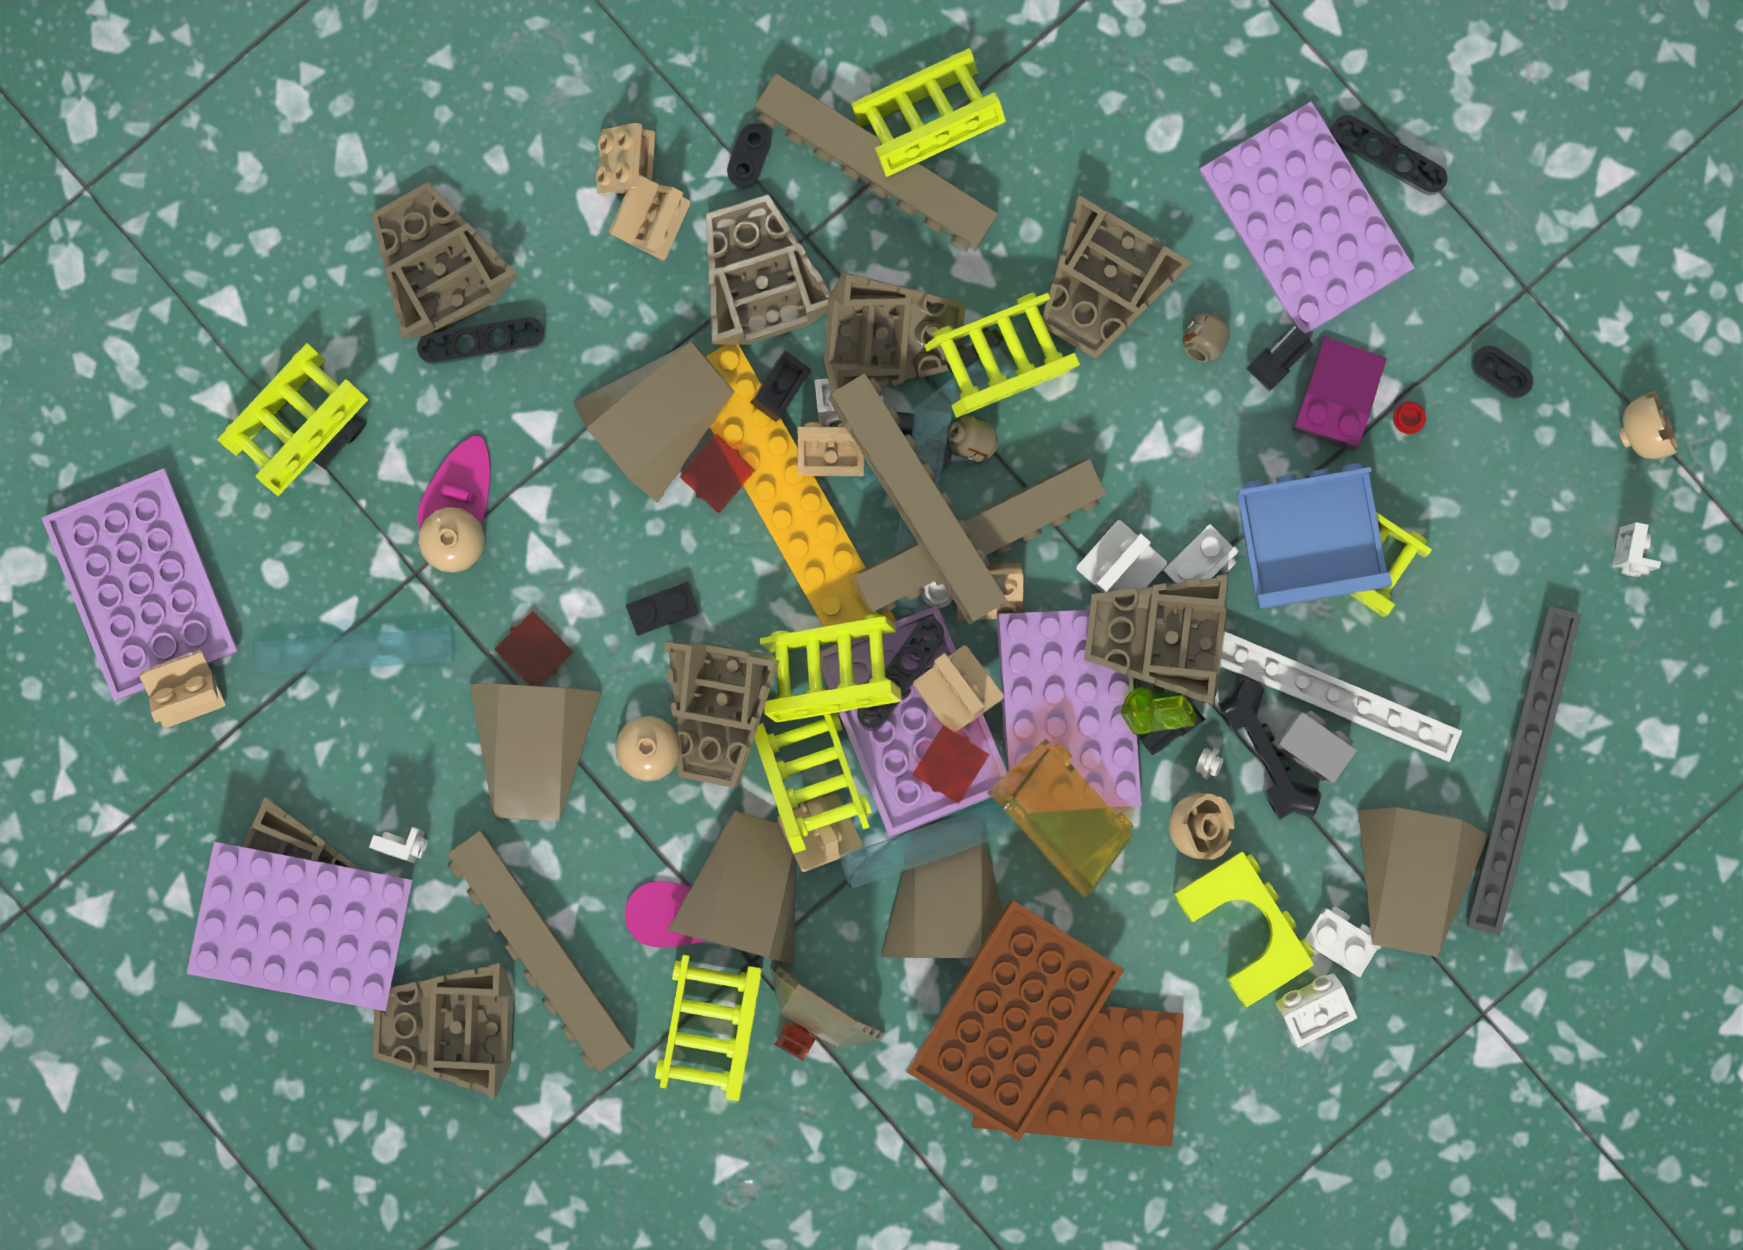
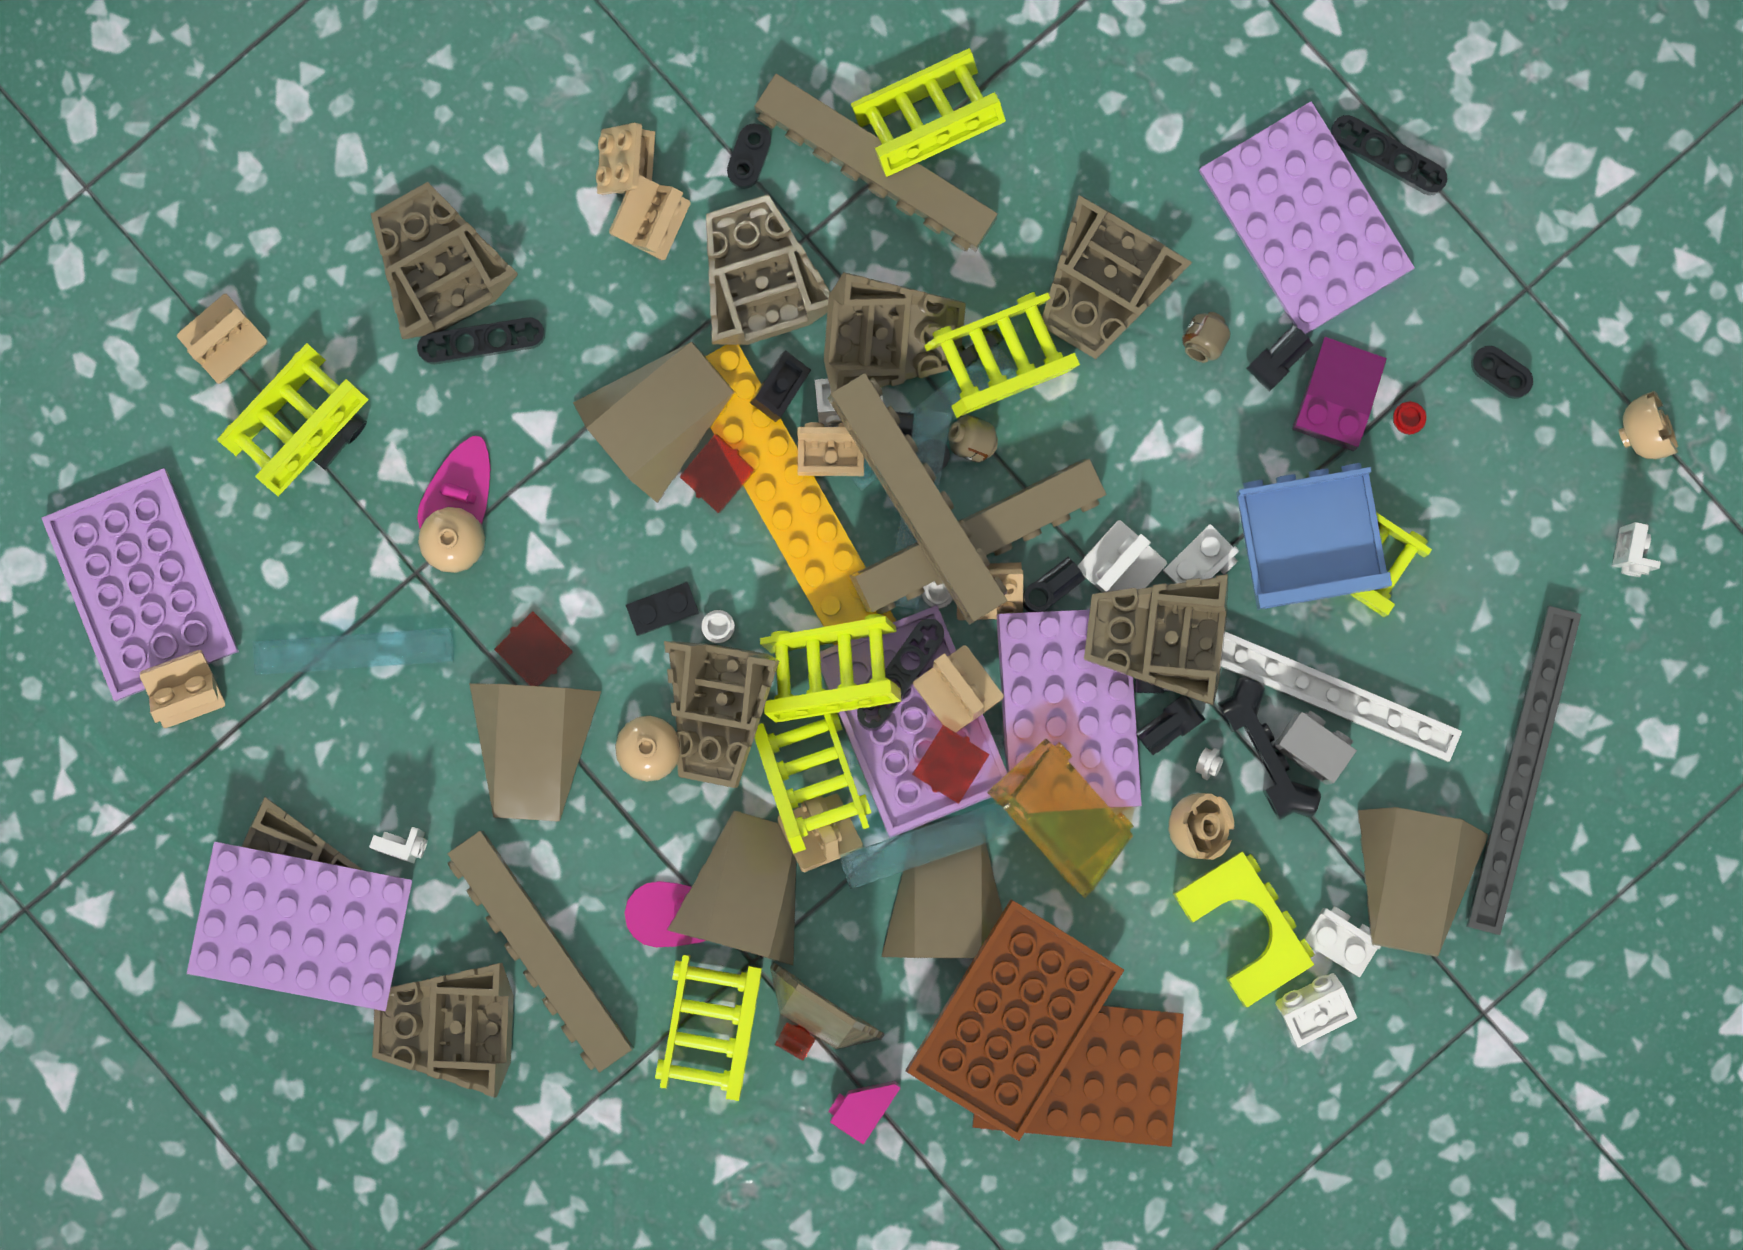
(222, 339): none -> tan bracket
(718, 626): none -> white plate
(862, 1109): none -> dark pink slope
(1054, 584): none -> black piece
(1147, 714): clear neon green plate -> none

